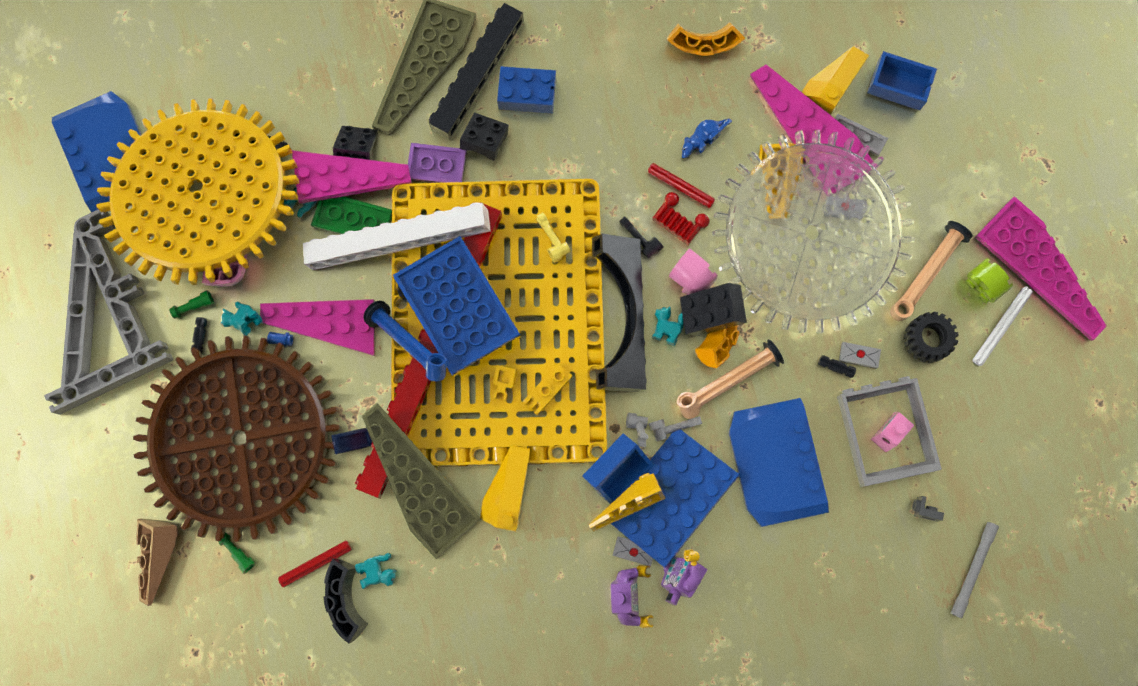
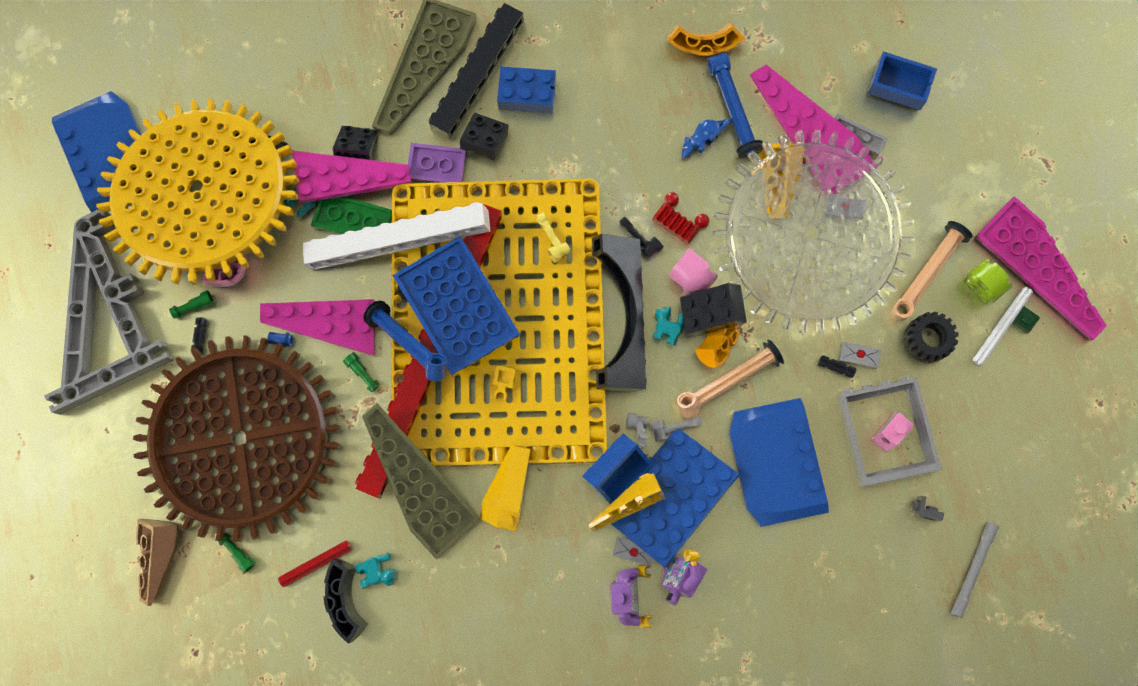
(241, 318): teal animal -> none
(351, 440): dark blue tile -> none
(357, 367): none -> green piece
(548, 388): yellow hinge -> none
(681, 185): red axle -> none
(720, 67): none -> blue piece
(834, 80): yellow wedge -> none
(1026, 320): none -> dark green plate

